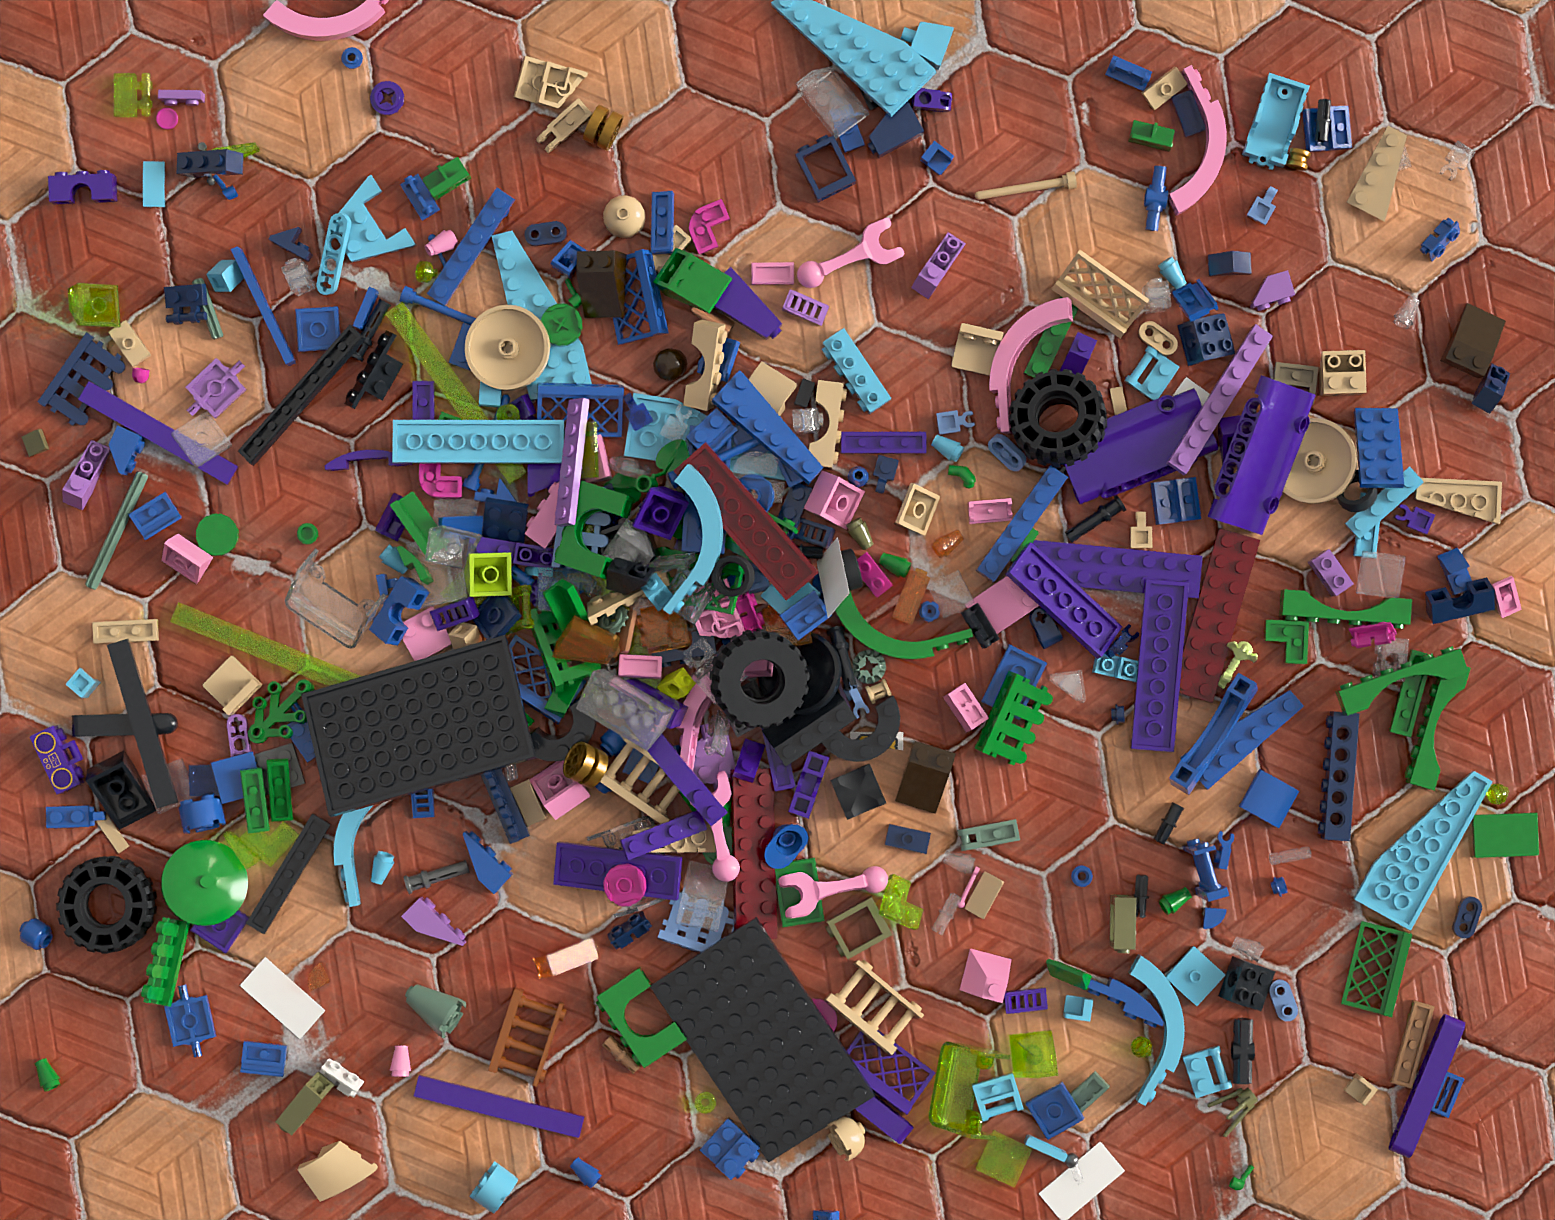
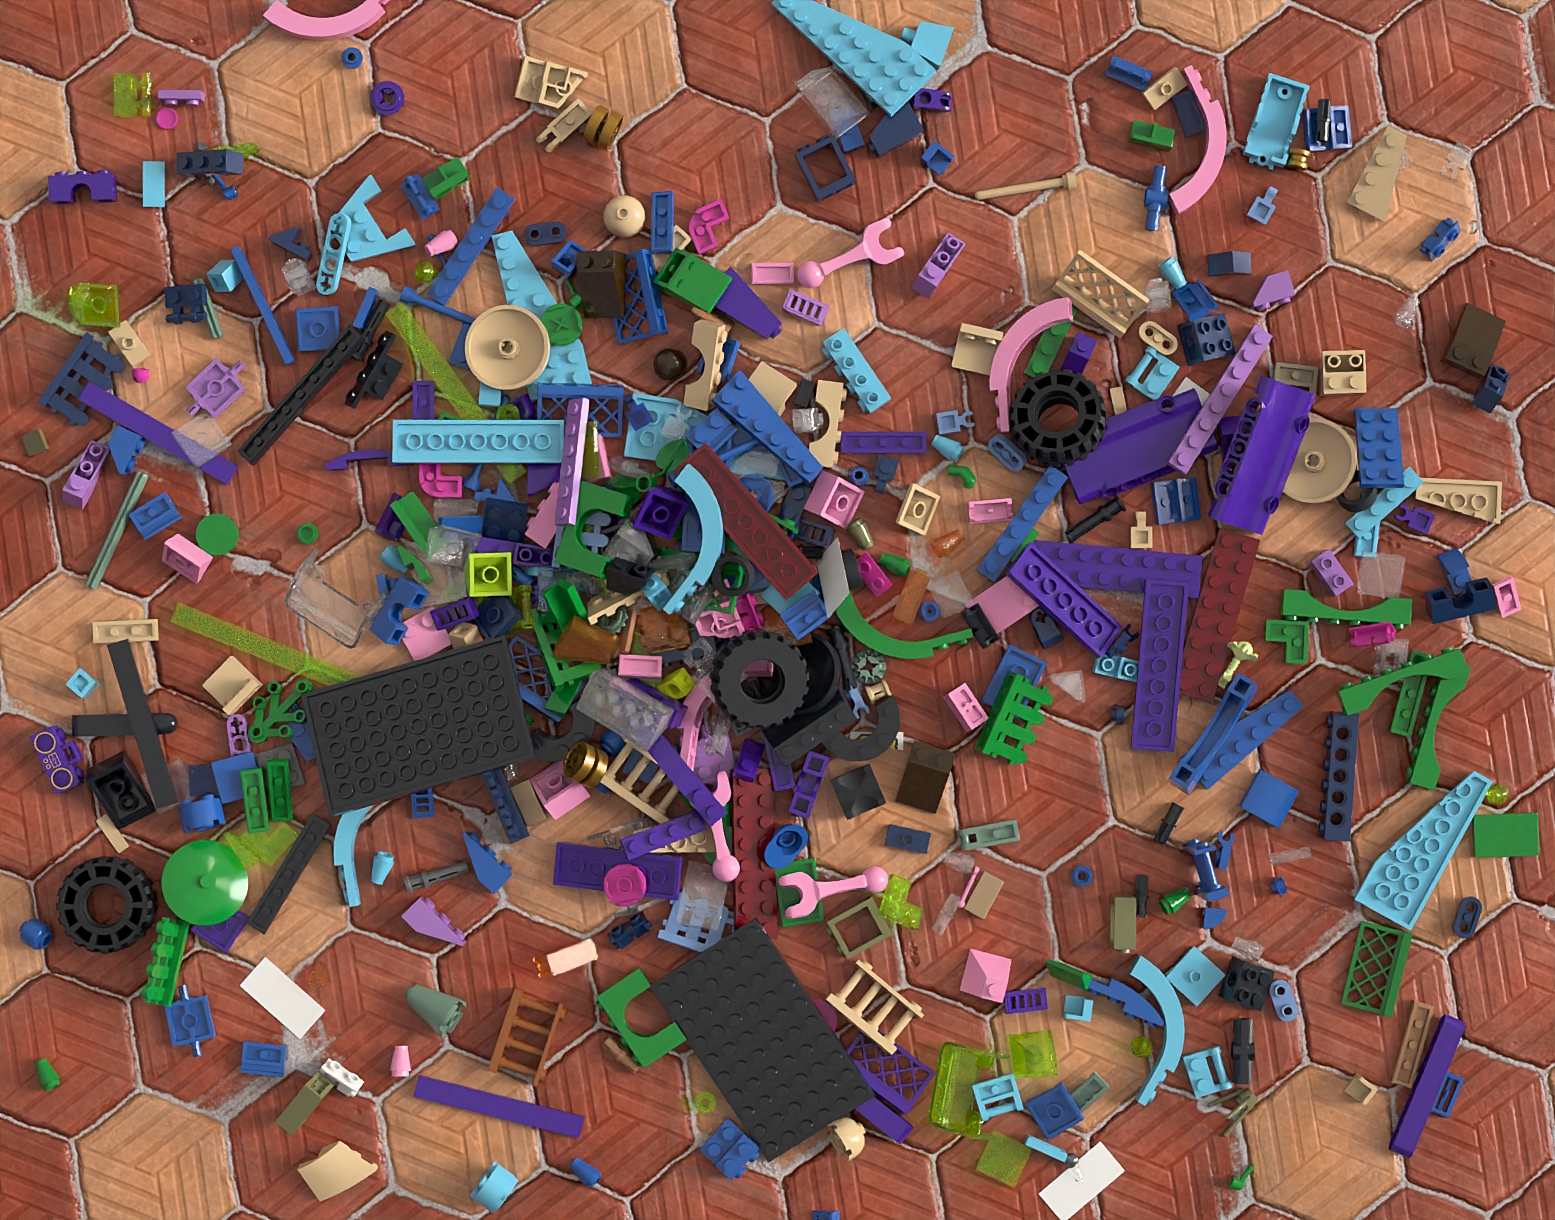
(72, 816): blue hinge -> none

